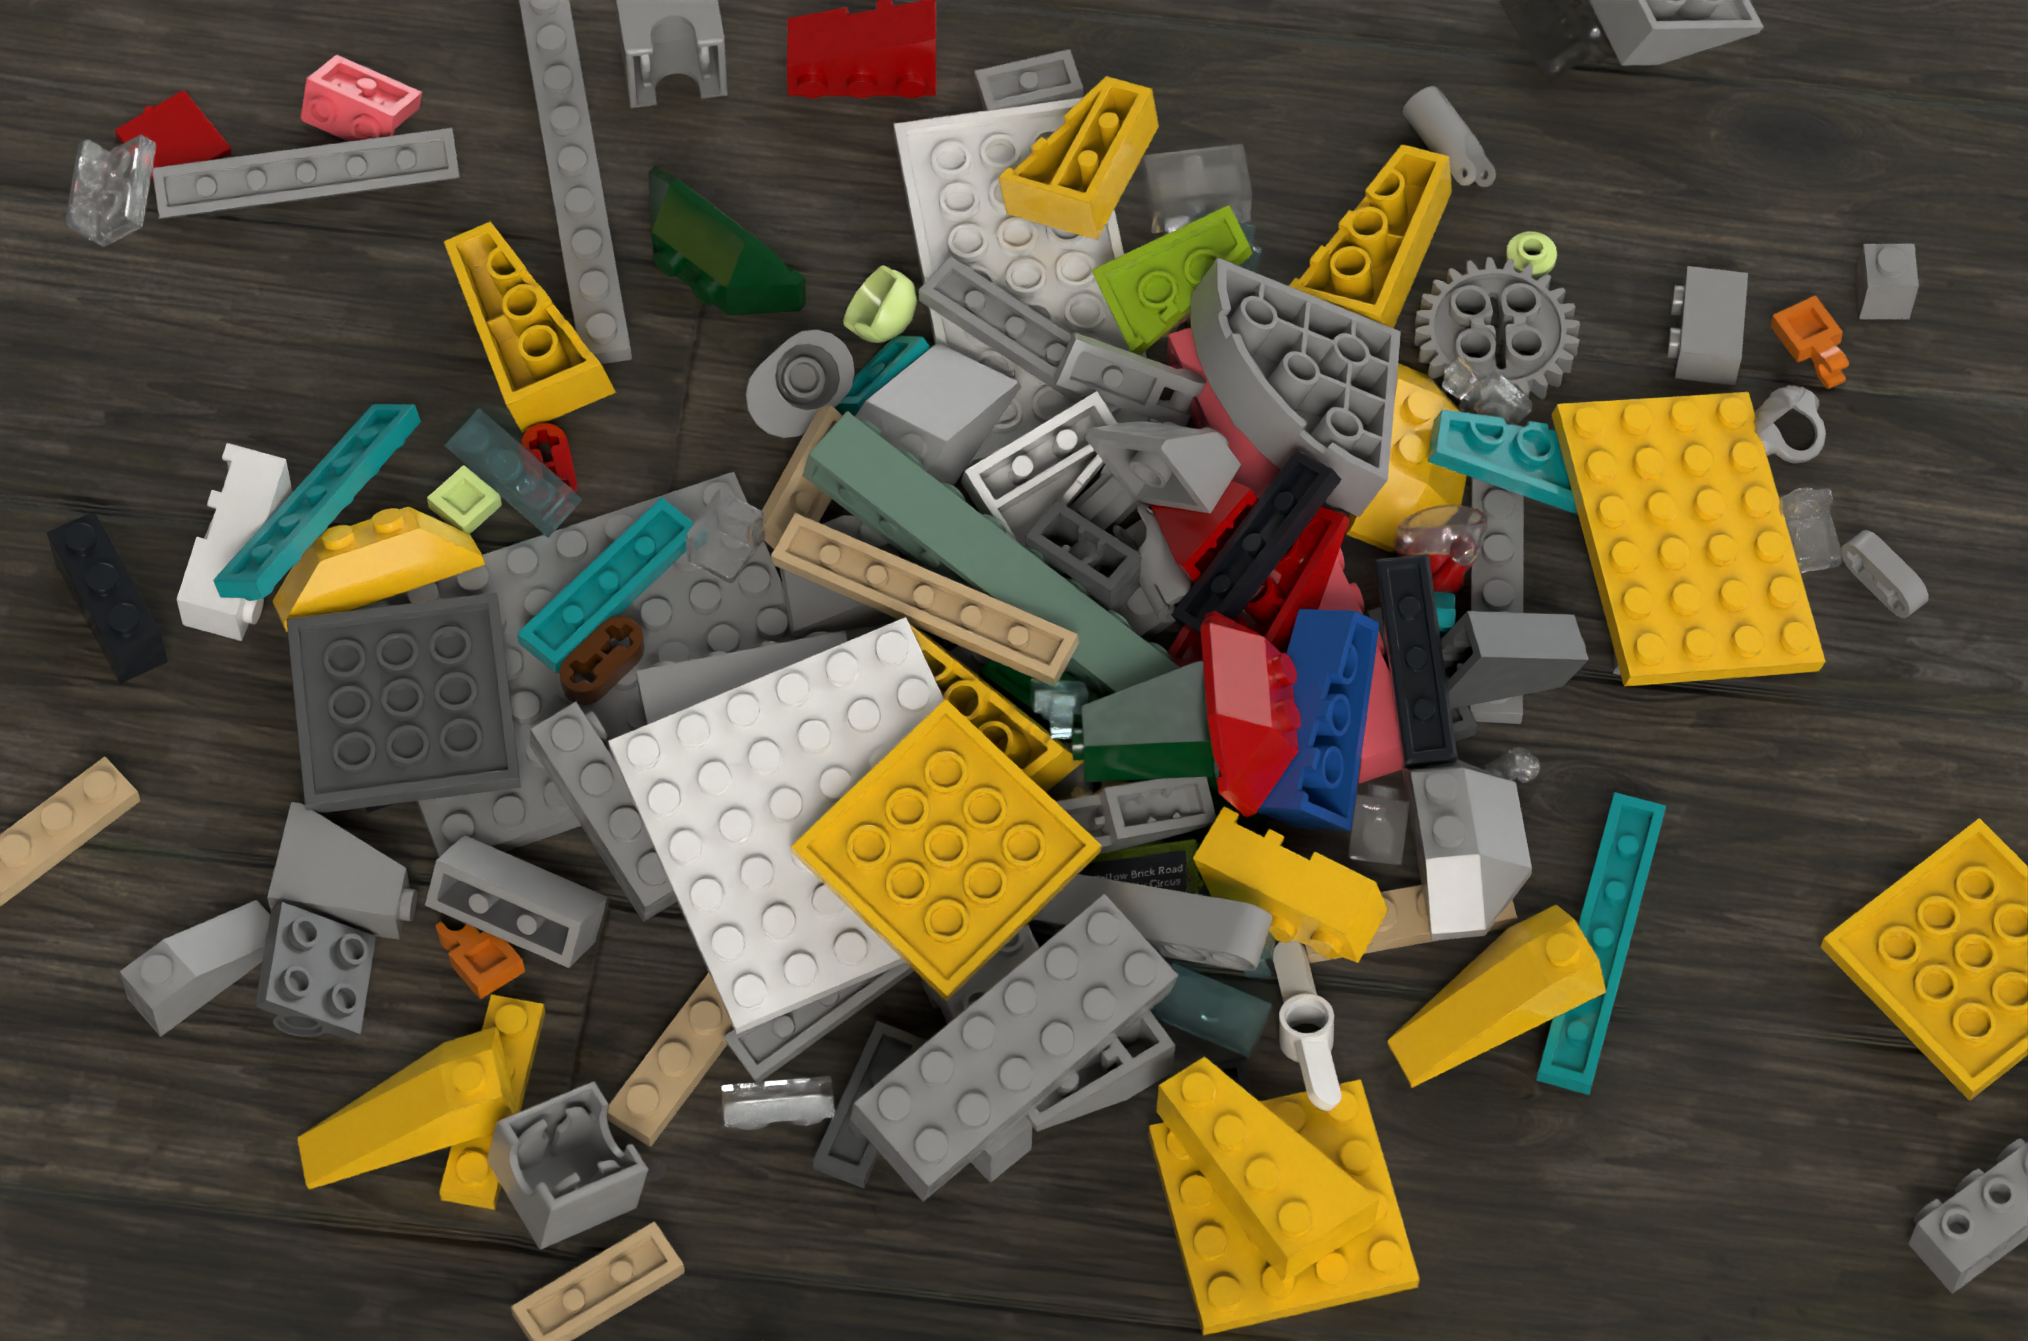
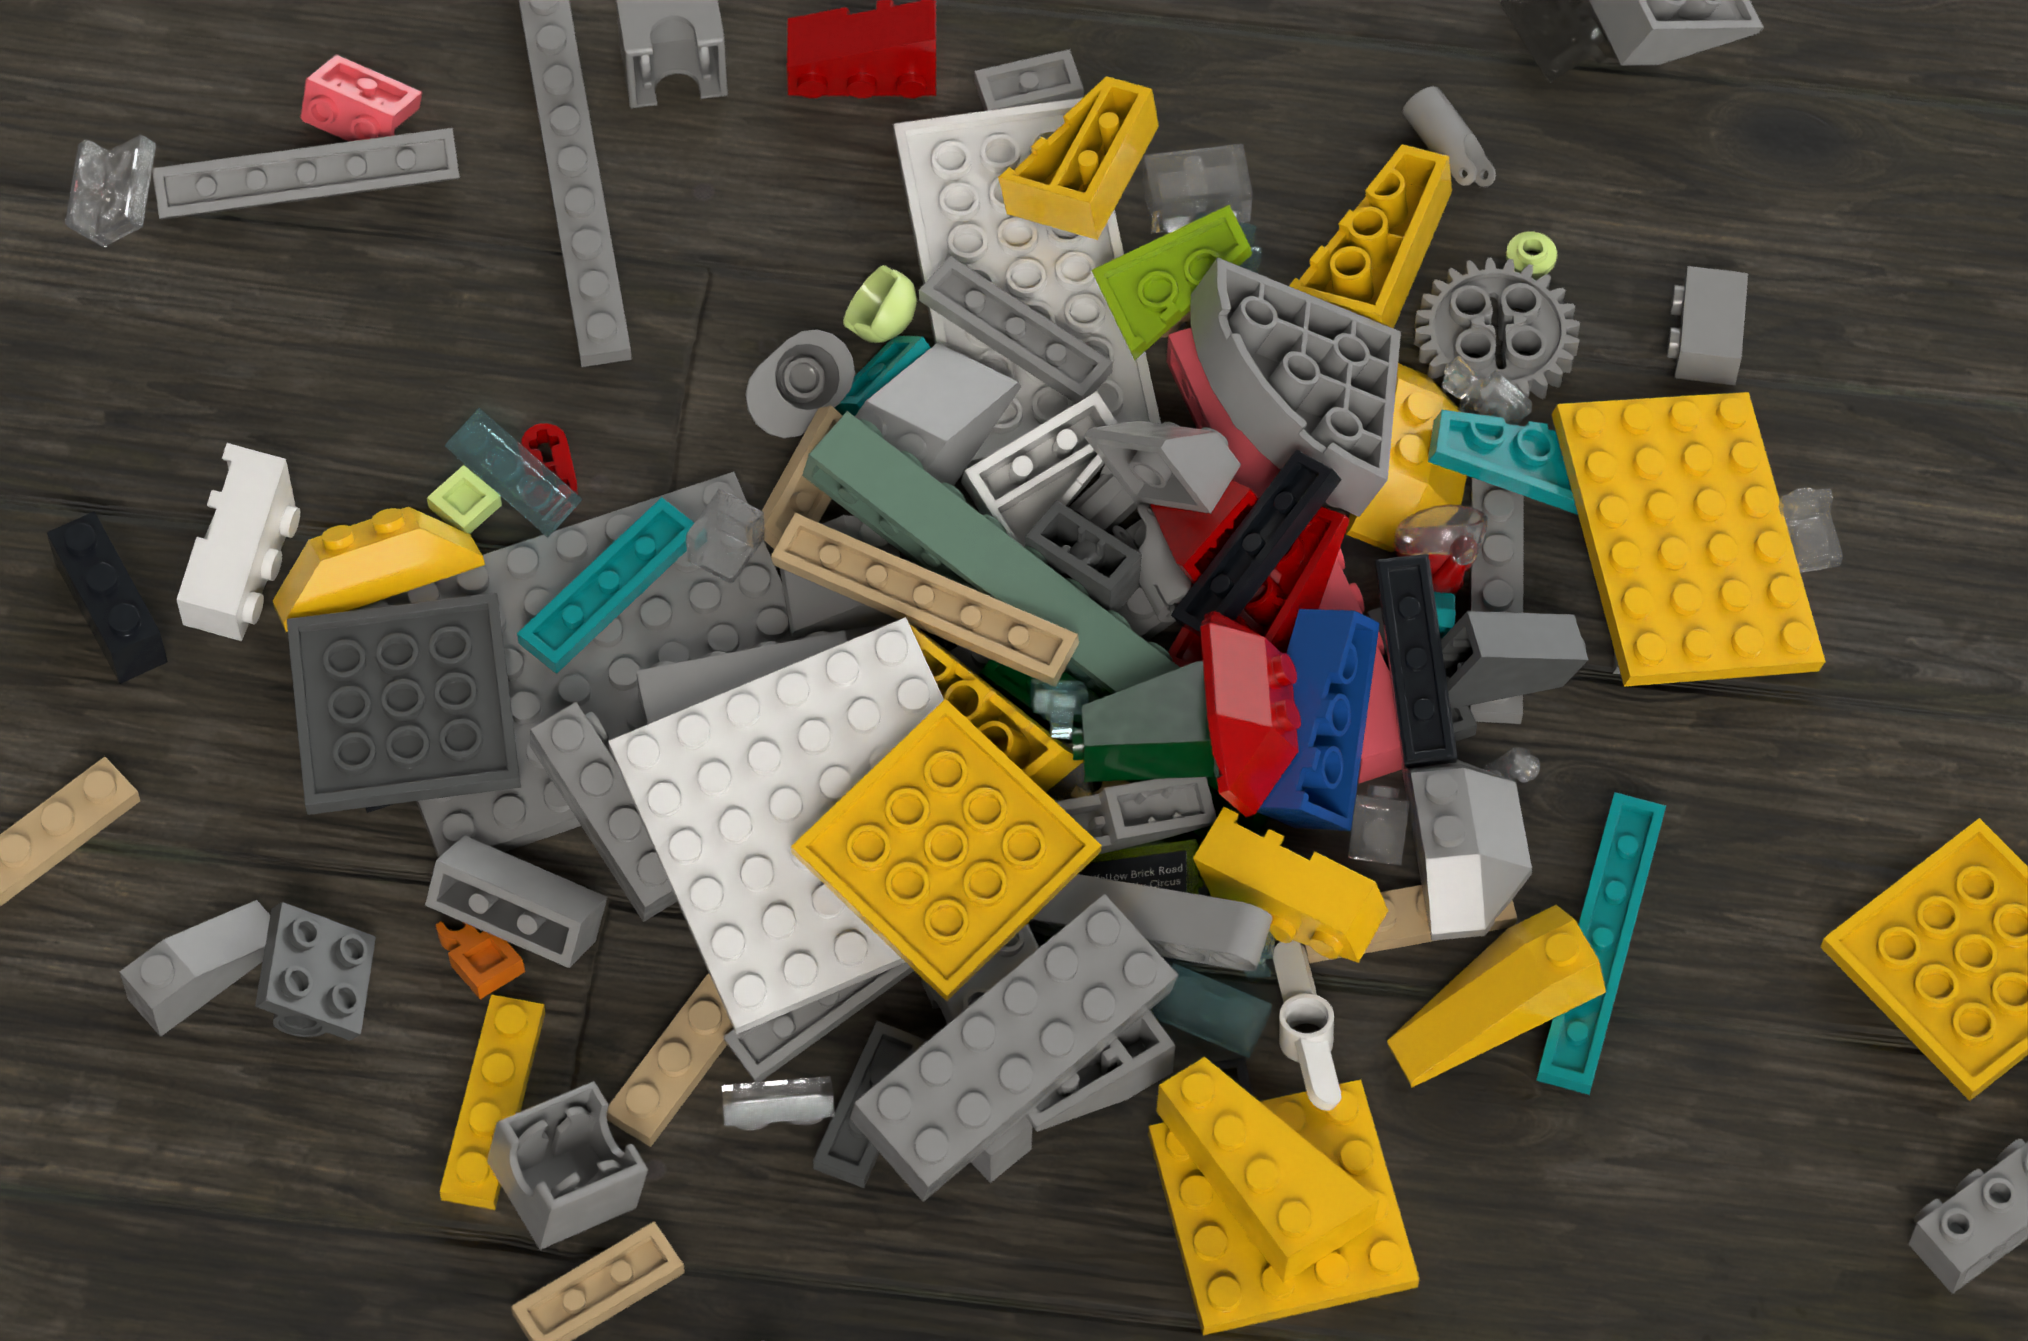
(179, 133): red piece -> none
(317, 502): teal plate -> none
(340, 877): light grey slope -> none
(425, 1107): yellow wedge -> none
(529, 343): yellow wedge -> none
(596, 655): reddish brown beam -> none
(717, 254): dark green wedge -> none
(1128, 380): light grey plate -> none
(1776, 406): light grey piece -> none
(1811, 332): orange plate -> none
(1884, 573): light grey beam -> none
(1886, 281): light grey brick -> none

